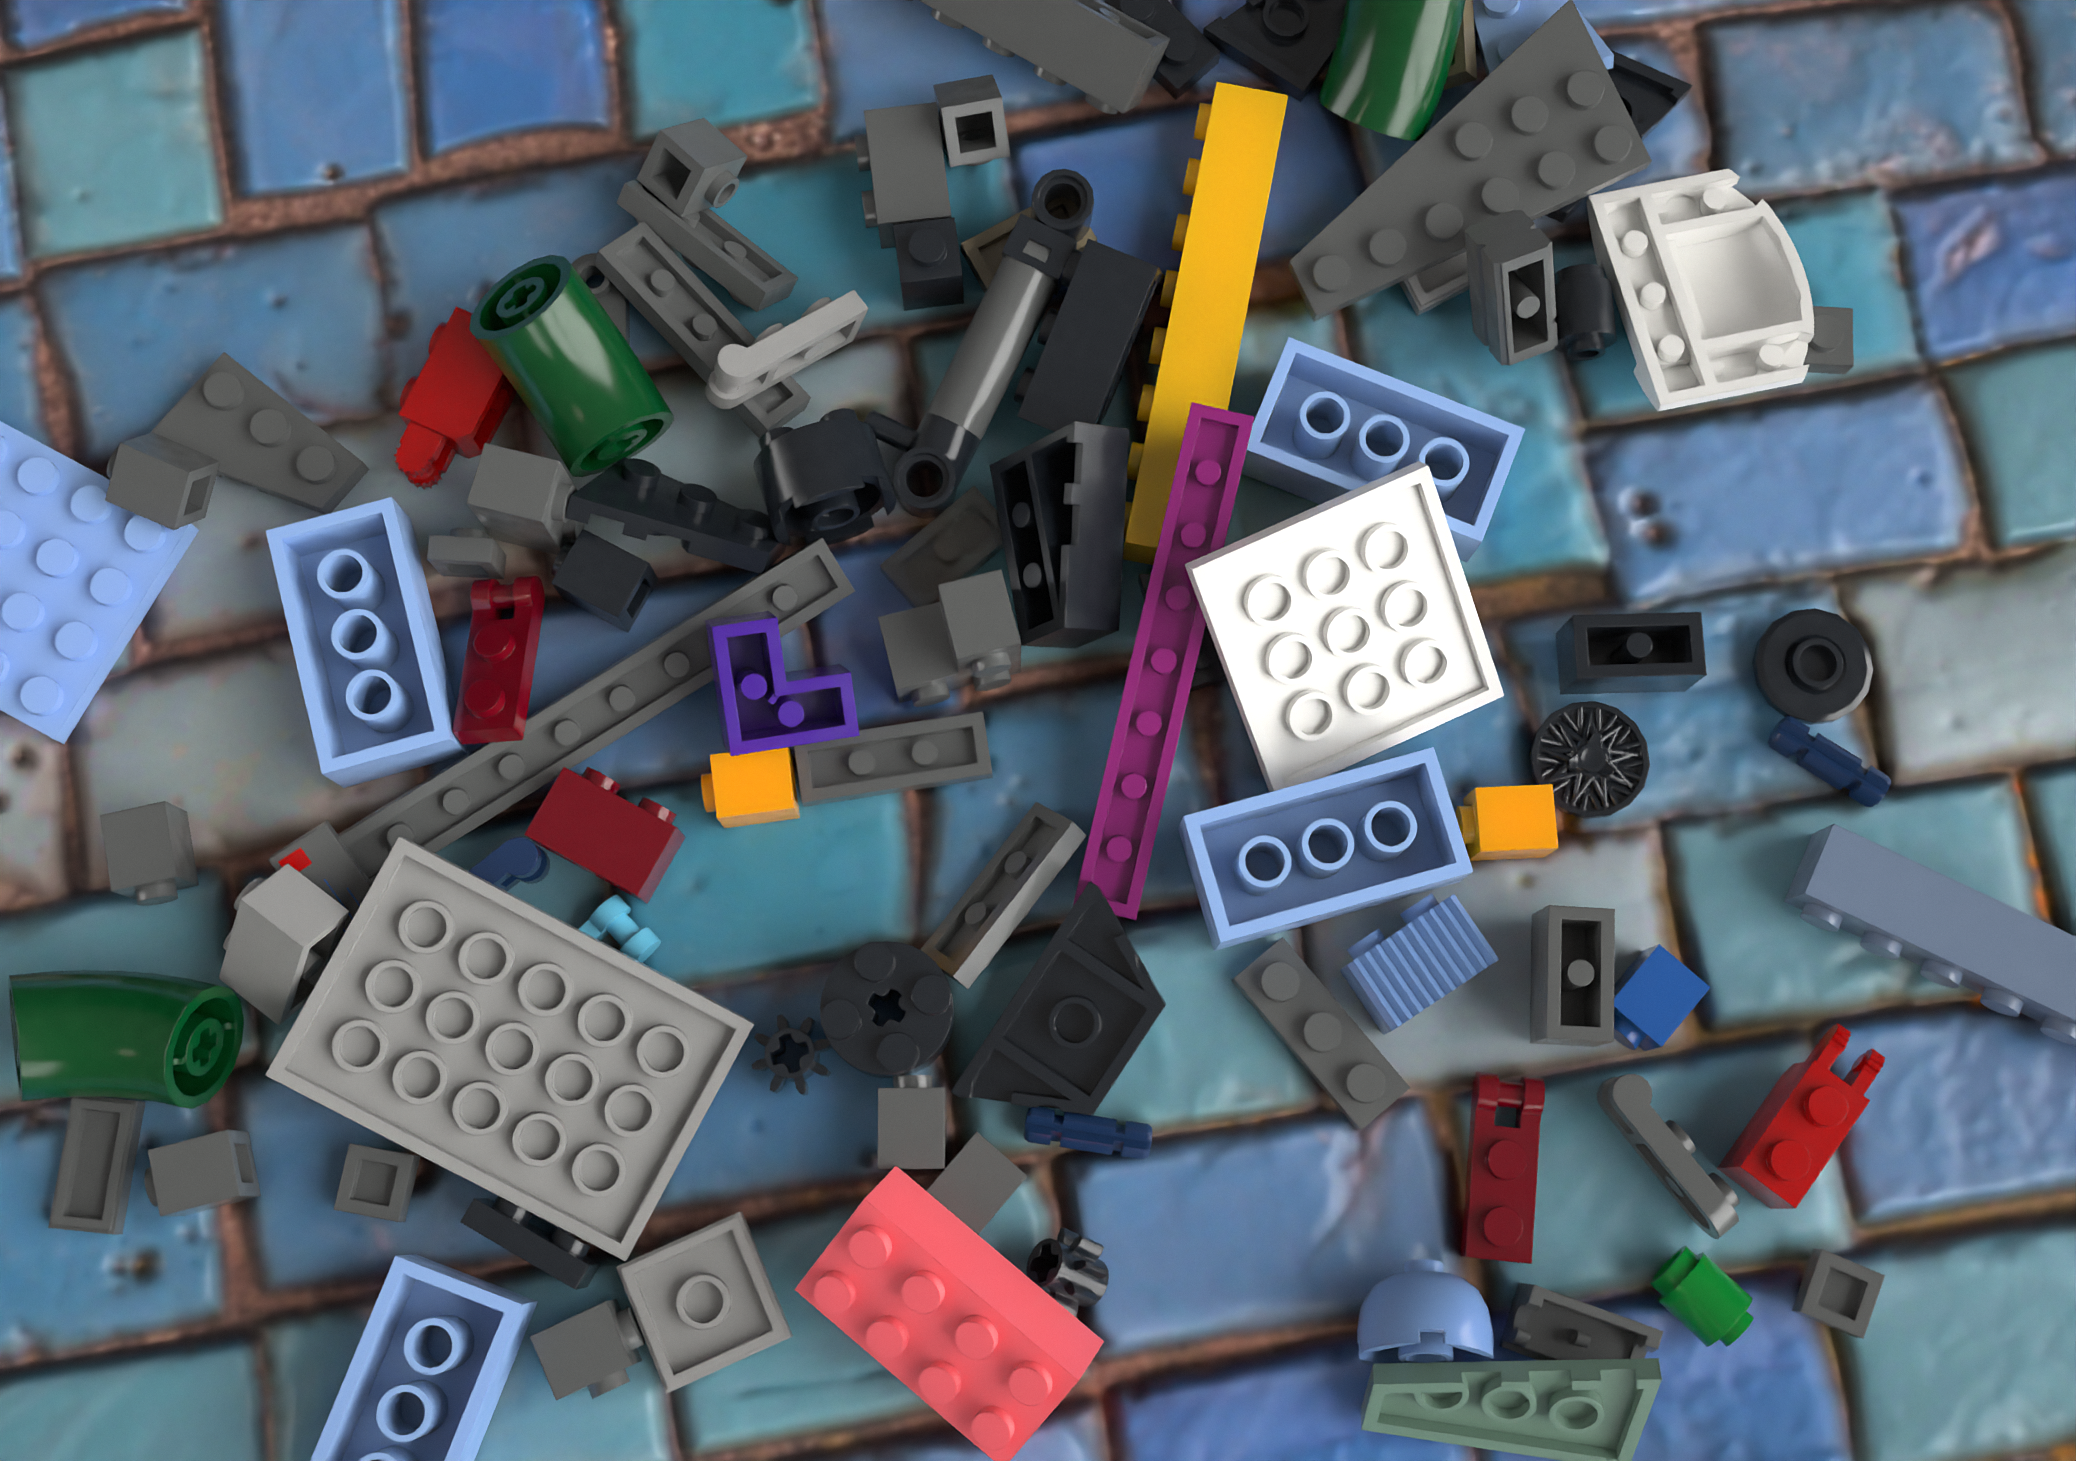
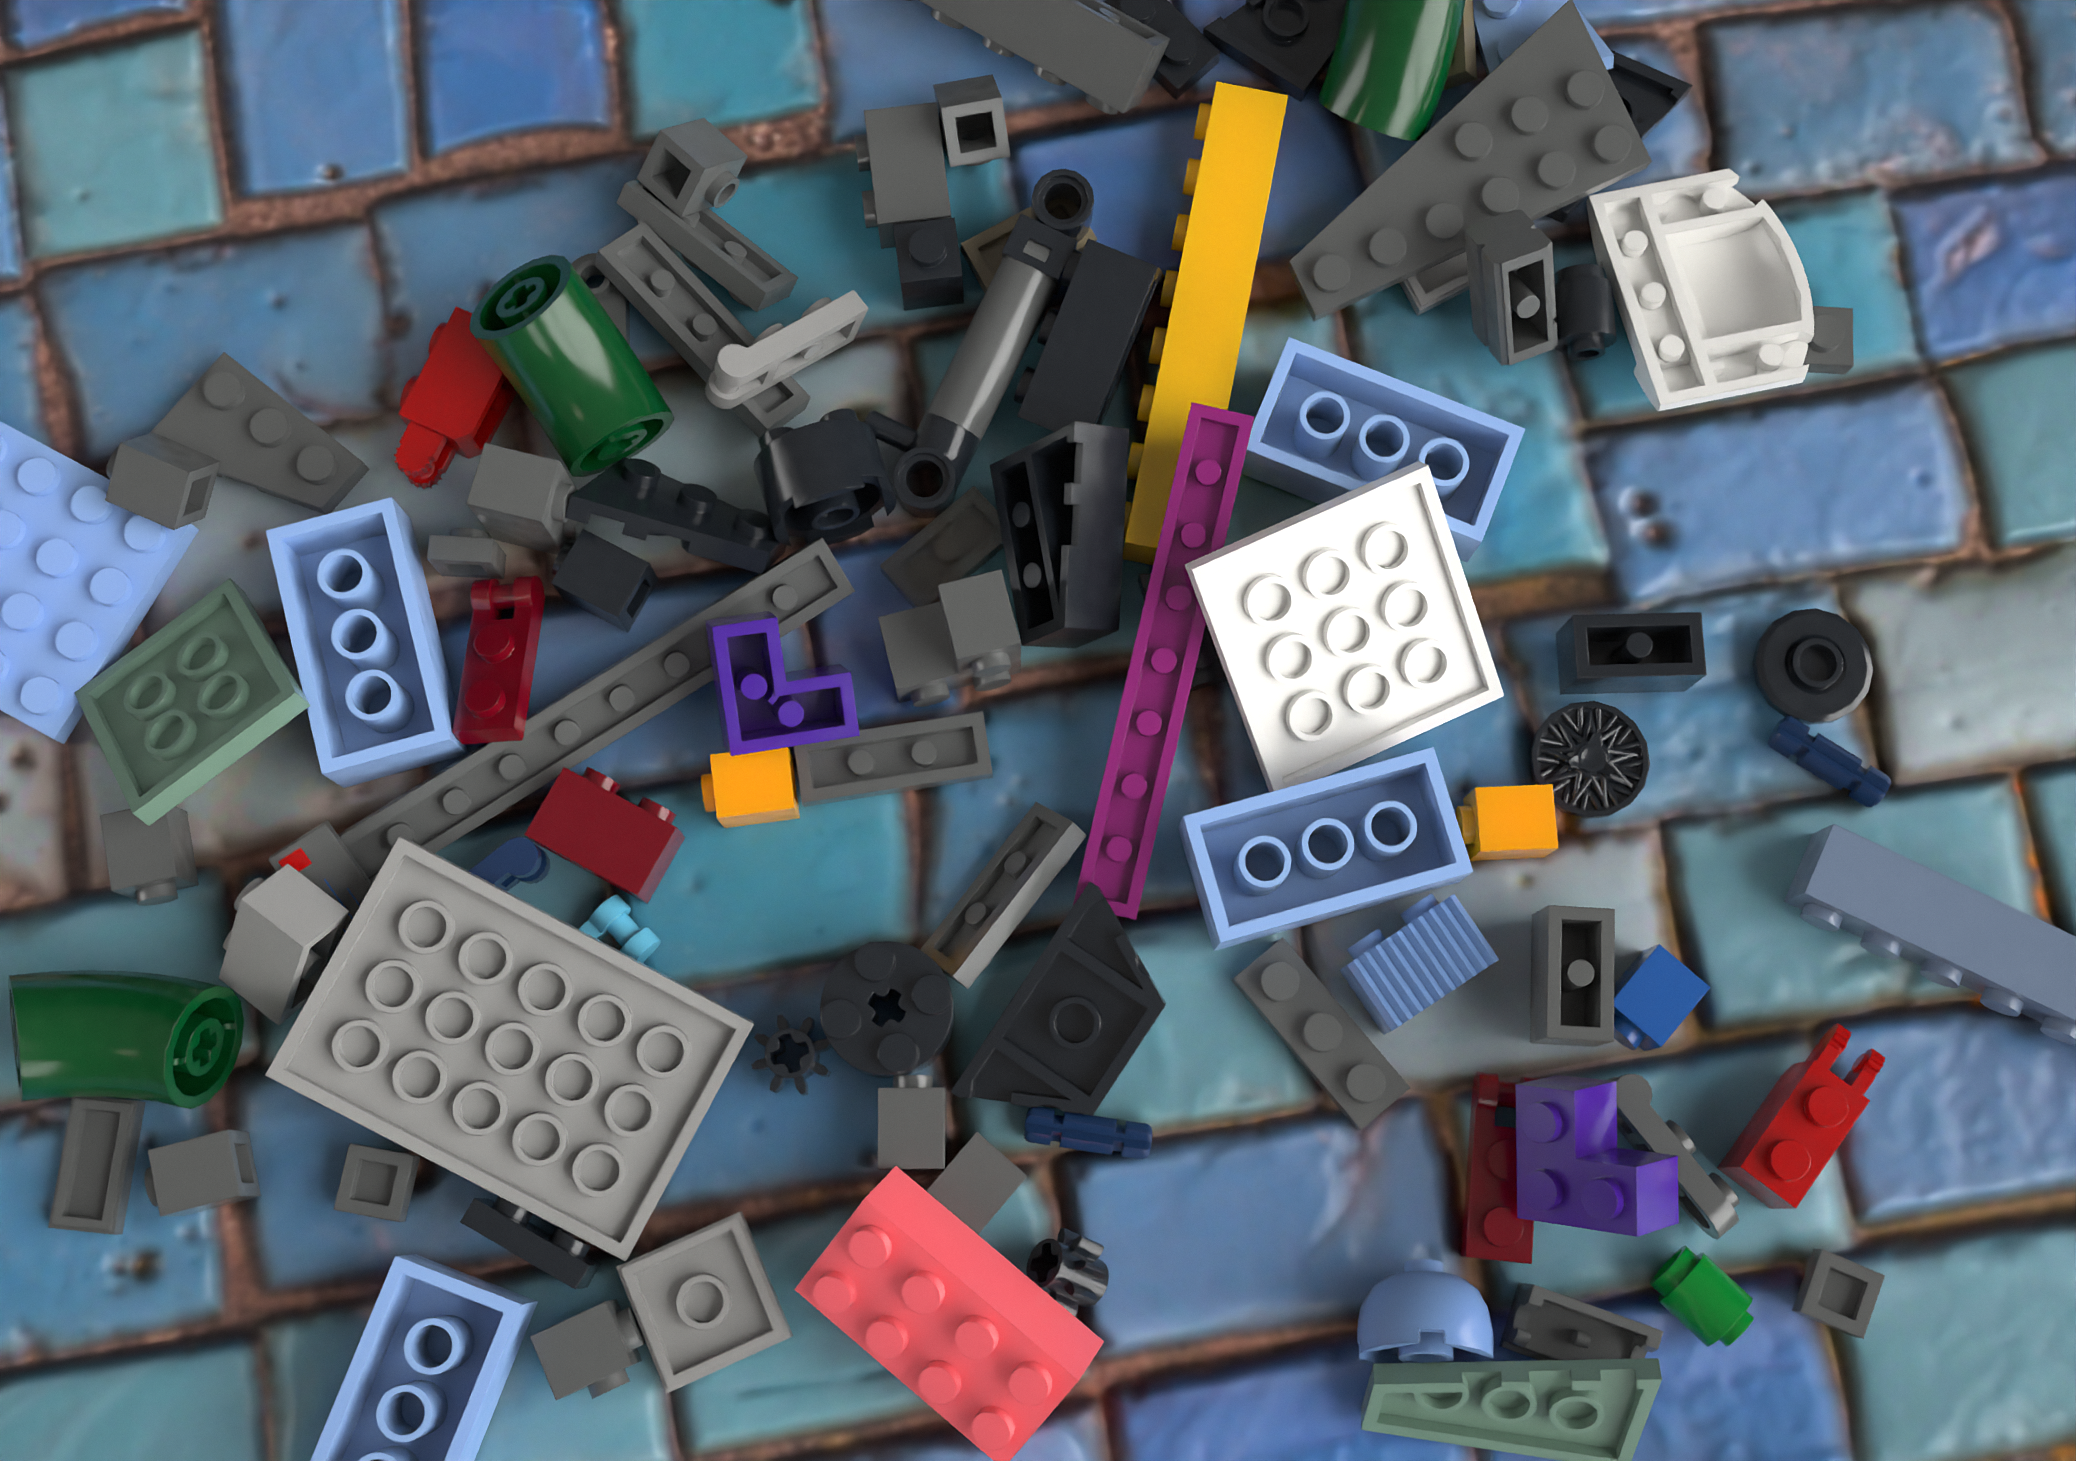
(190, 701): none -> sand green plate
(1573, 1166): none -> dark purple brick

